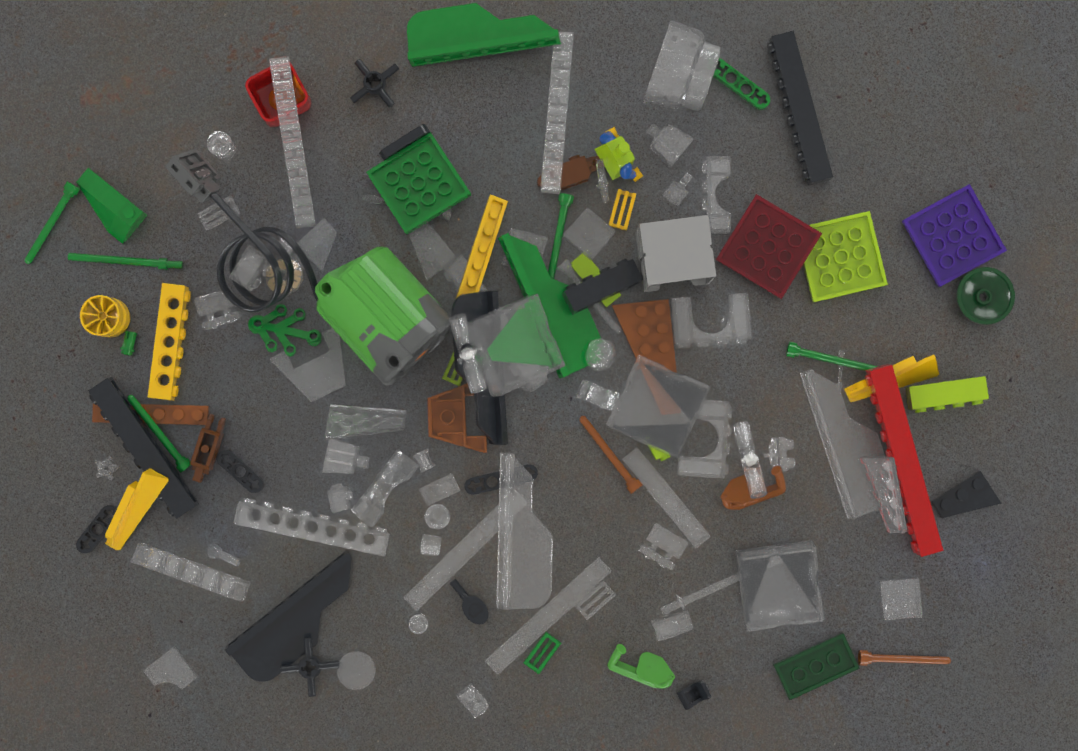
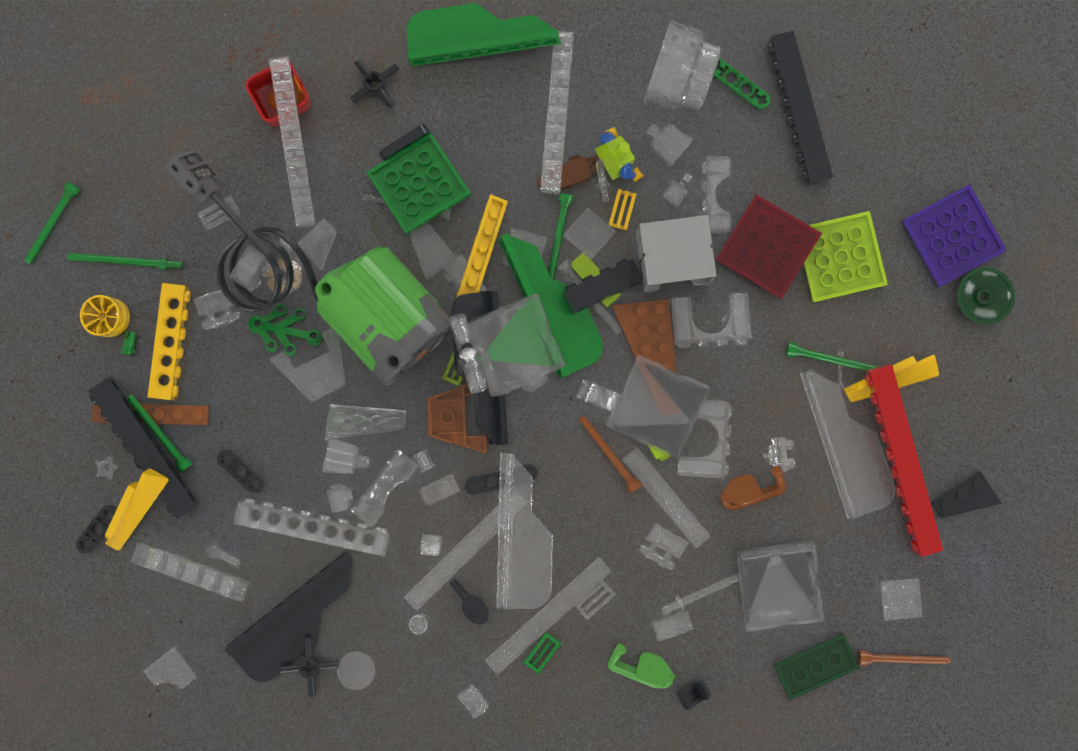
(113, 209): green wedge -> none
(207, 448): reddish brown hinge -> none
(221, 145): clear wheel -> none
(437, 516): clear wheel -> none
(601, 354): clear hair -> none
(746, 448): clear piece -> none
(884, 478): clear wing -> none
(947, 393): lime brick -> none

